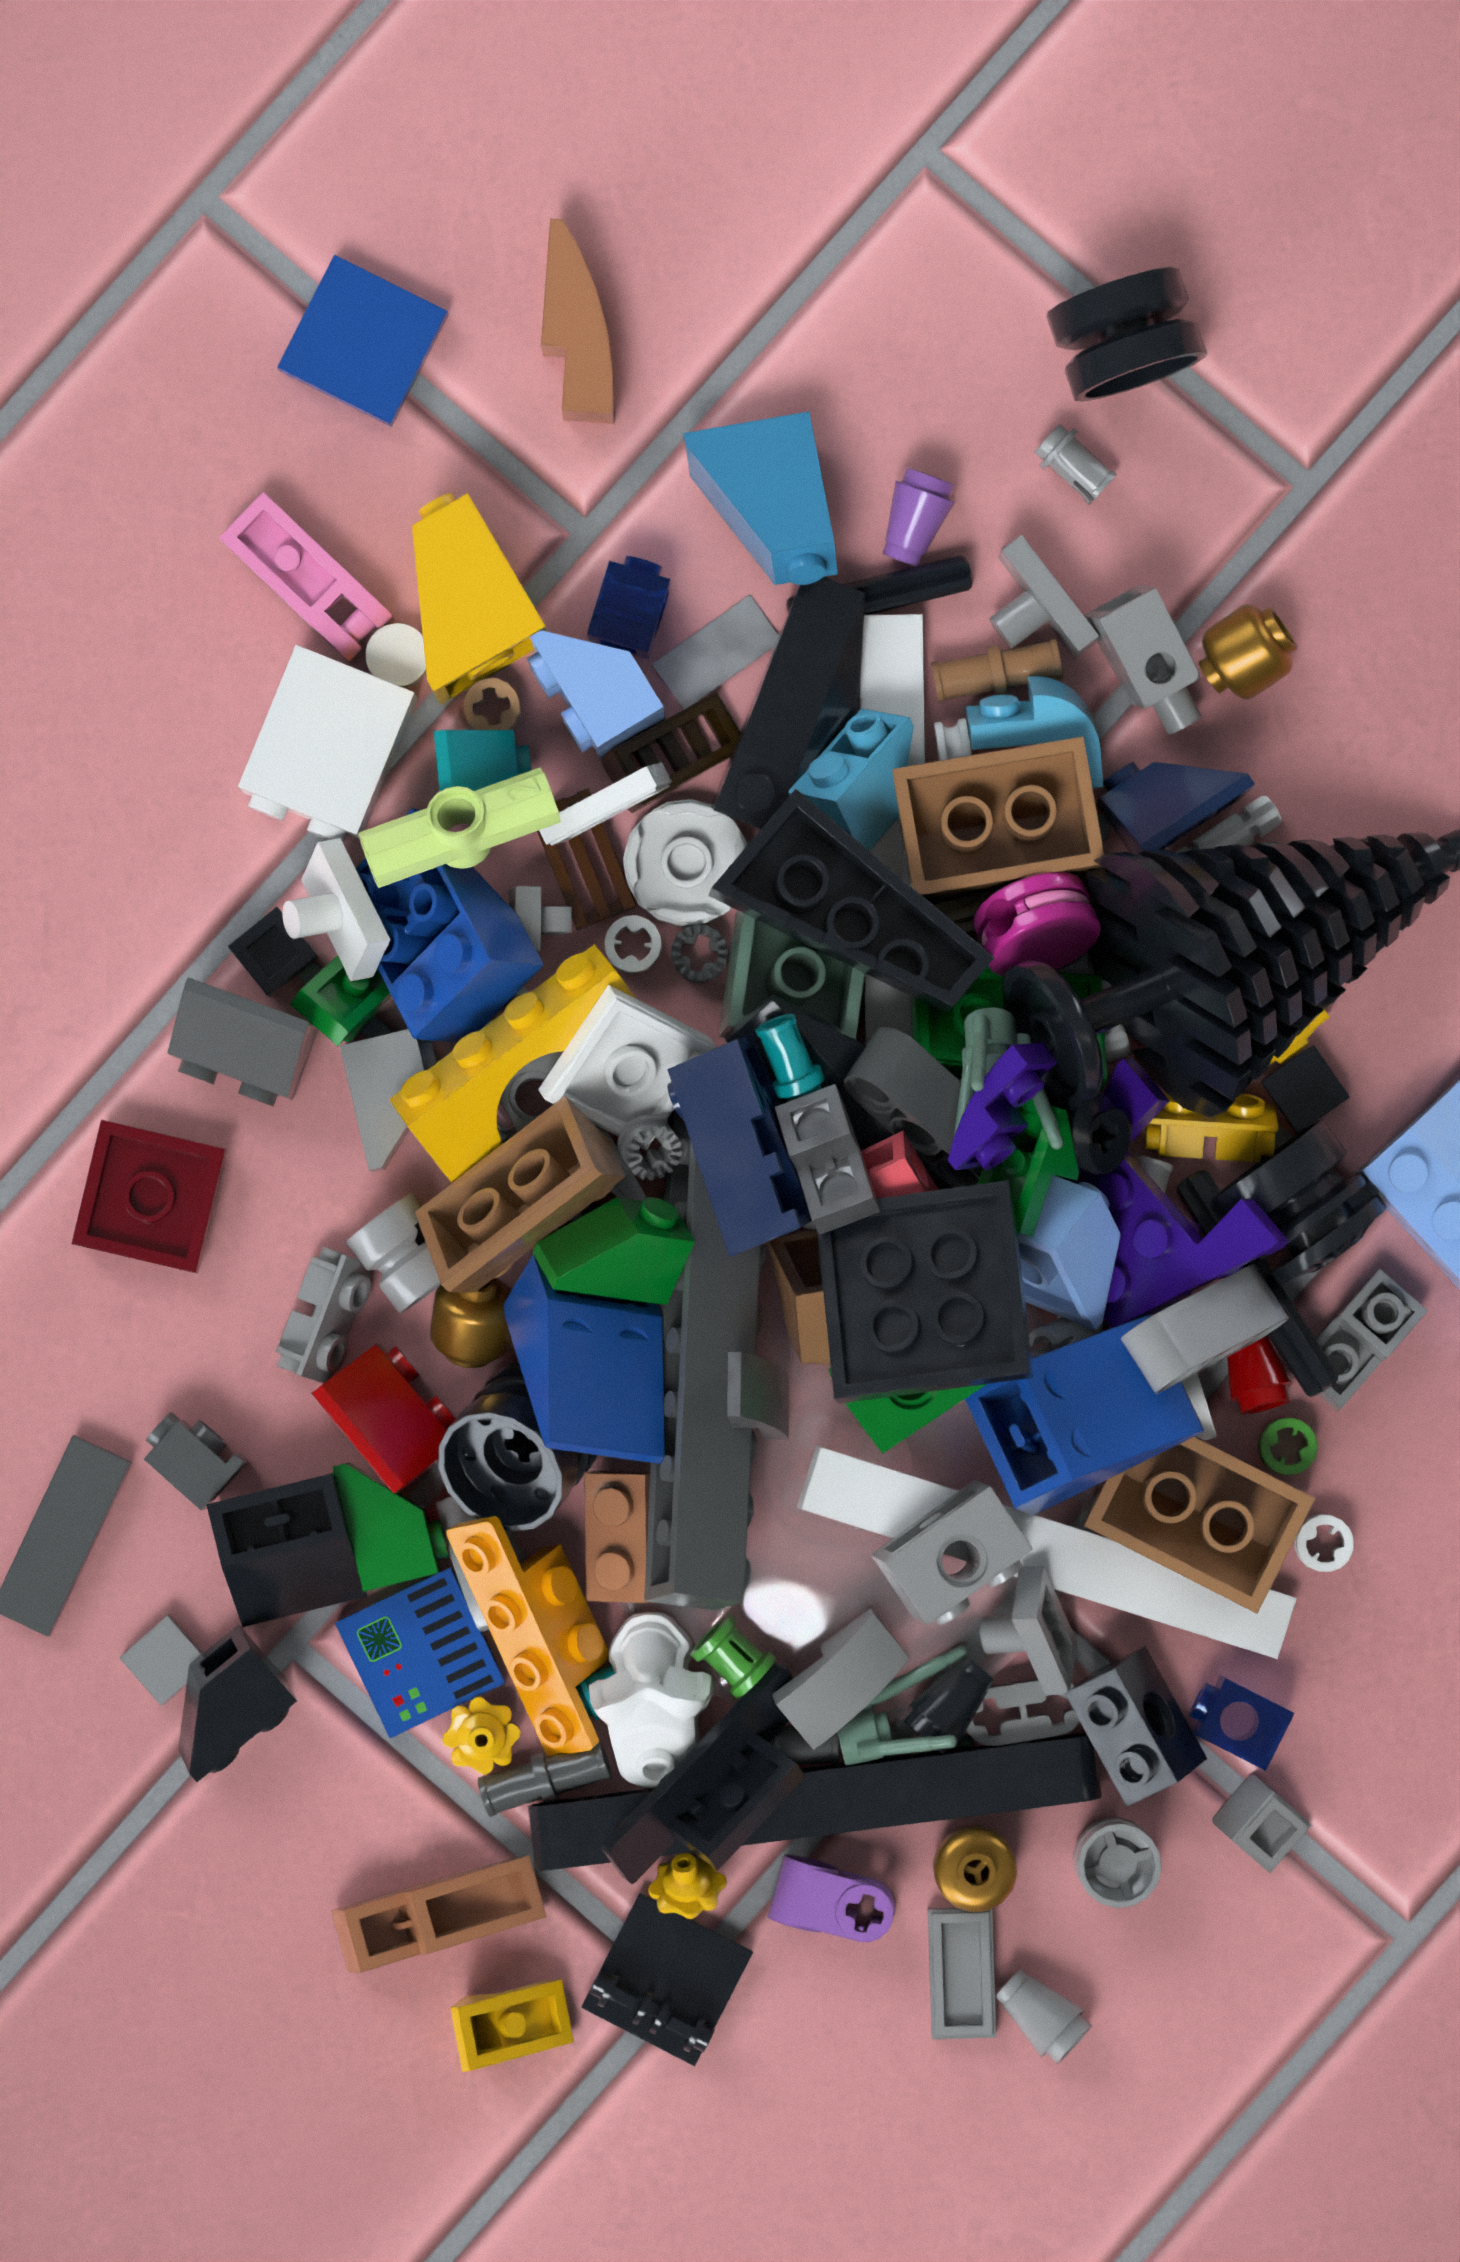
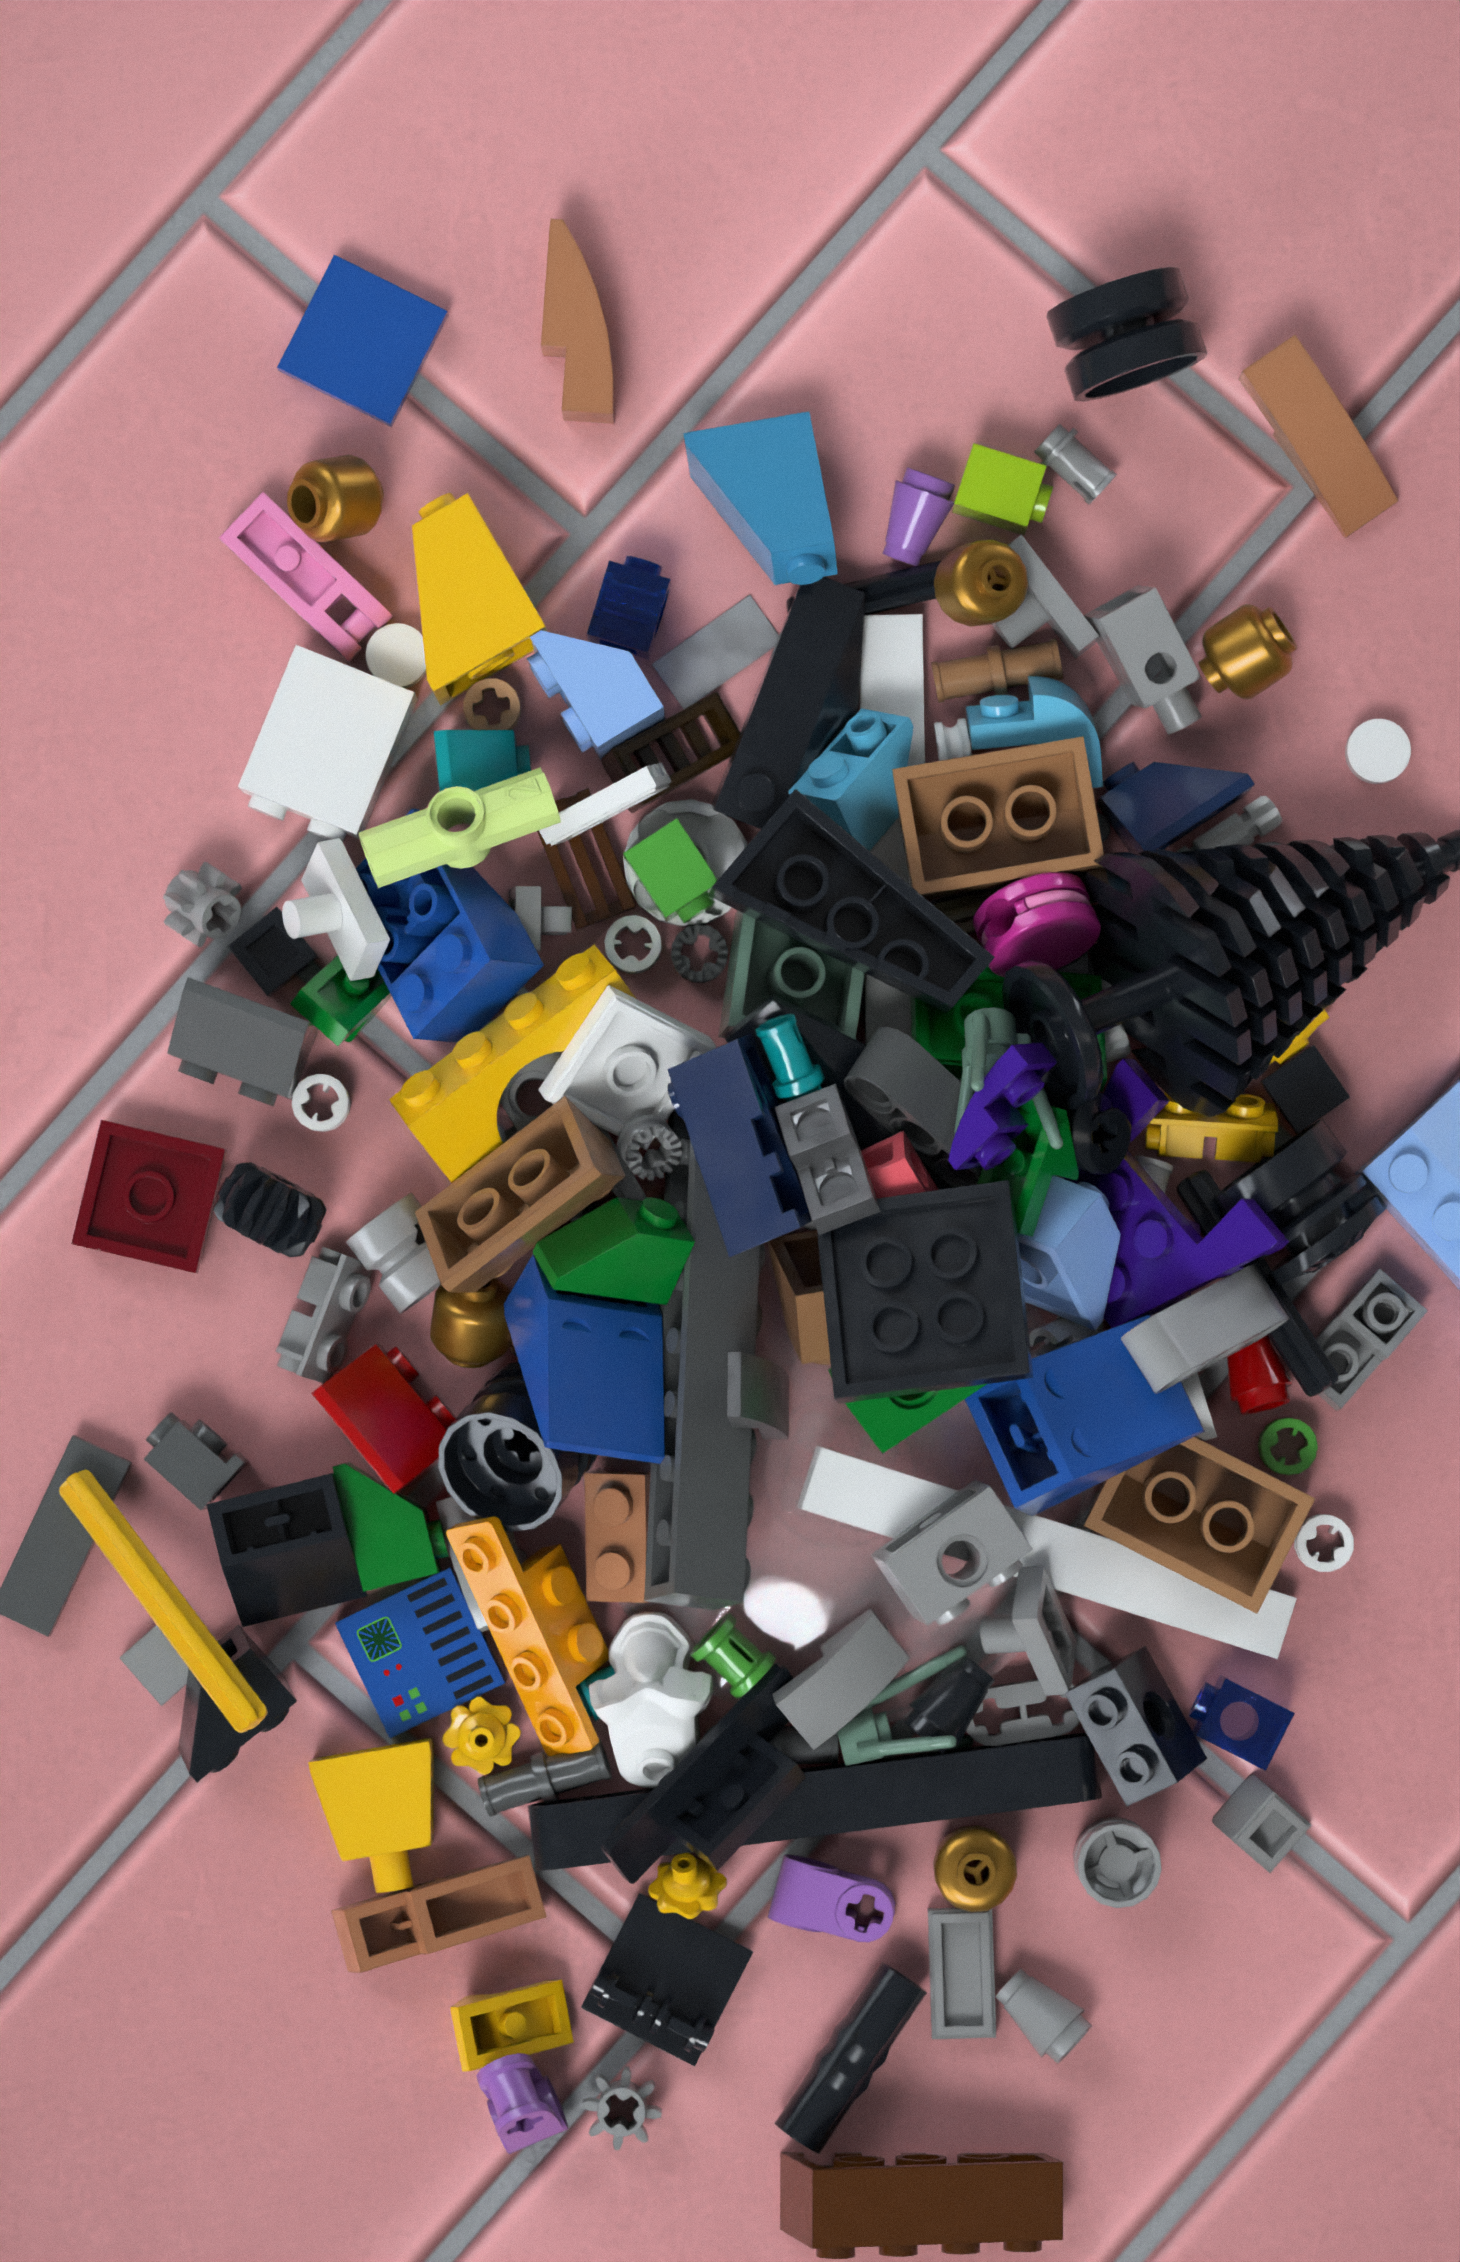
(163, 1601): none -> yellow axle
(202, 904): none -> light grey gear
(270, 1209): none -> black gear
(302, 1096): none -> white bush
(335, 498): none -> pearl gold head
(375, 1073): light grey slope -> none
(379, 1806): none -> yellow torso
(521, 2101): none -> medium lavender piece
(624, 2090): none -> light grey gear
(673, 872): none -> bright green brick
(850, 2058): none -> black axle
(921, 2202): none -> reddish brown wedge
(981, 583): none -> pearl gold head
(1002, 490): none -> lime brick
(1318, 436): none -> nougat slope
(1377, 751): none -> white tile

